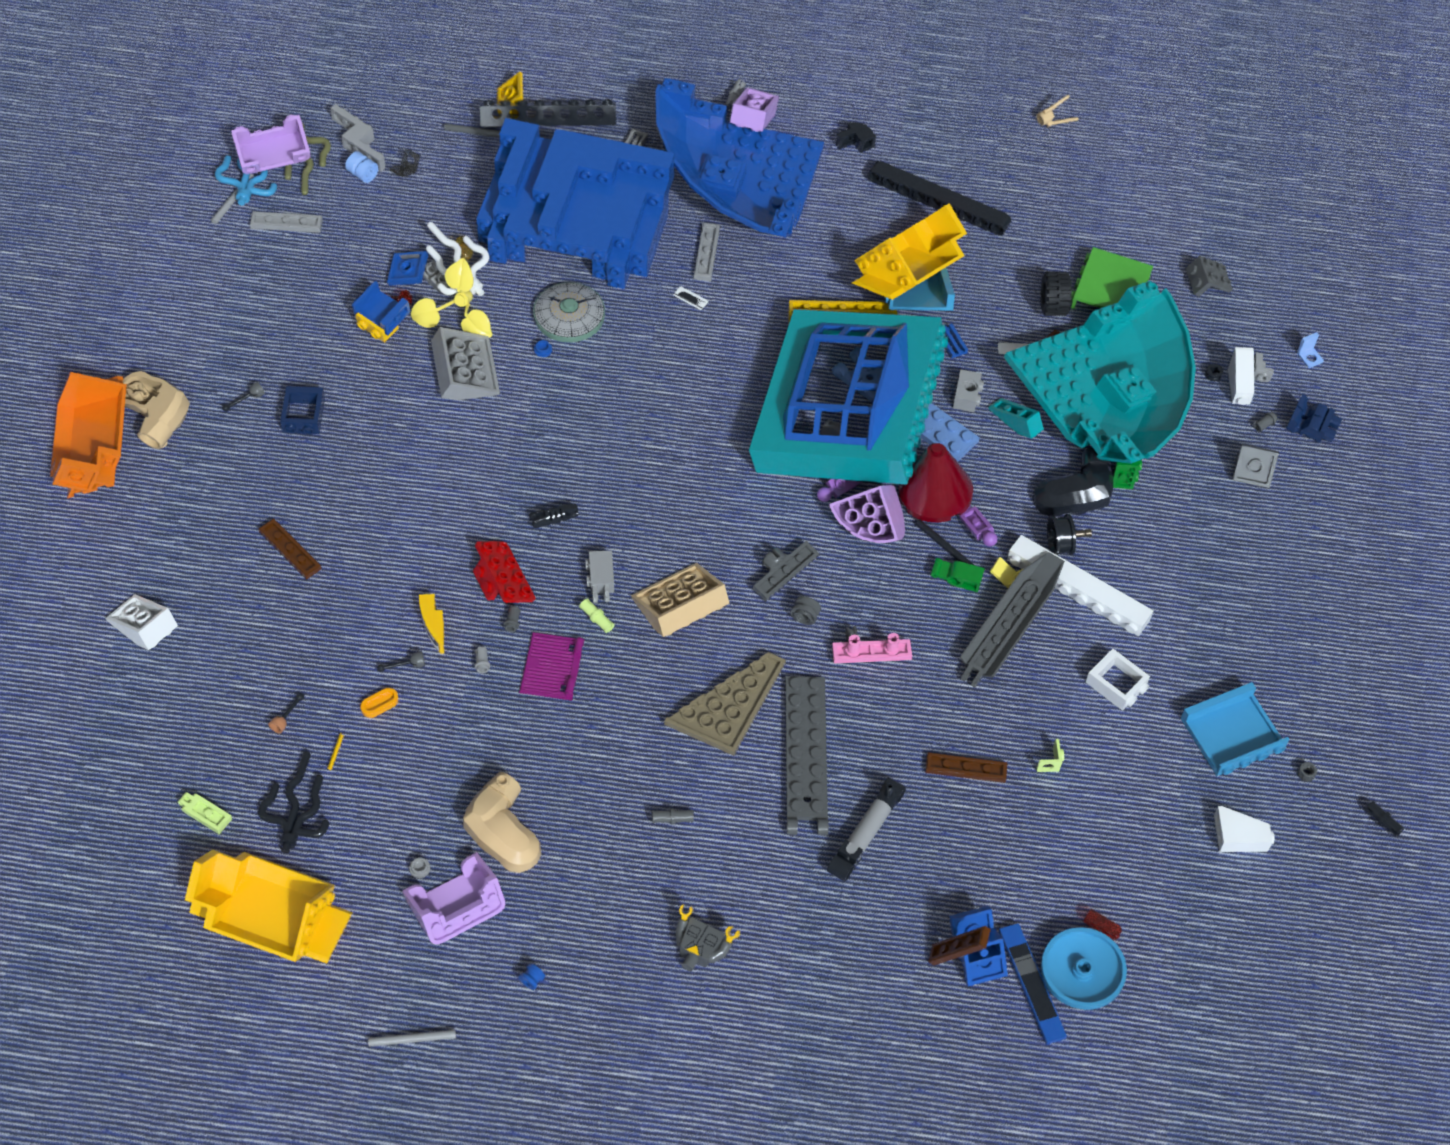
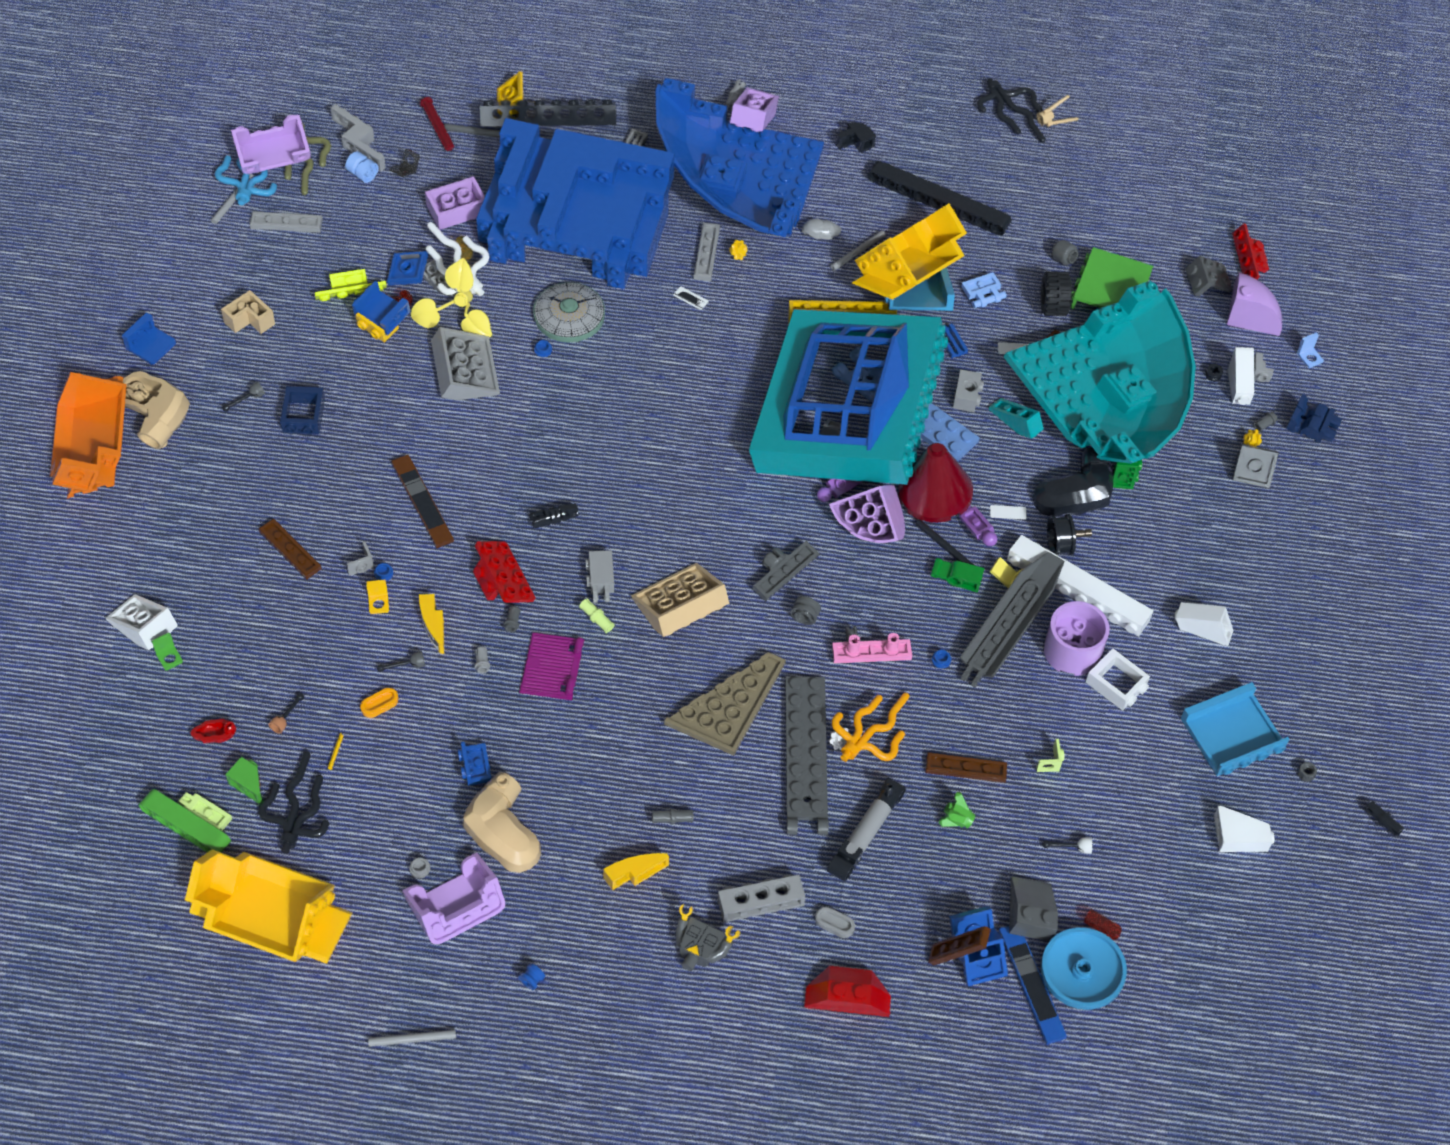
(147, 340): none -> blue bracket
(164, 646): none -> bright green bracket
(183, 822): none -> bright green beam
(214, 731): none -> red arm
(246, 779): none -> bright green slope
(248, 310): none -> tan brick
(347, 283): none -> neon yellow bracket
(361, 565): none -> light grey bracket
(377, 591): none -> yellow bracket
(383, 572): none -> blue plate
(422, 501): none -> tile
(427, 104): none -> dark red axle
(455, 202): none -> lavender brick
(476, 763): none -> blue bracket
(635, 869): none -> yellow slope
(738, 249): none -> yellow plant
(753, 906): none -> light grey brick
(821, 229): none -> light grey arm
(835, 922): none -> light grey tile
(837, 741): none -> white plant
(848, 991): none -> red wedge
(856, 744): none -> light orange plant
(858, 250): none -> light grey piece
(941, 659): none -> blue plate
(957, 813): none -> bright green rock
(983, 285): none -> light blue plate
(1001, 96): none -> black plant
(1008, 512): none -> white sticker
(1032, 909): none -> dark grey slope
(1064, 252): none -> dark grey head
(1076, 637): none -> lavender brick
(1084, 845): none -> hinge
(1205, 621): none -> white slope
(1250, 253): none -> red bracket
(1252, 438): none -> yellow plant
(1254, 306): none -> lavender brick

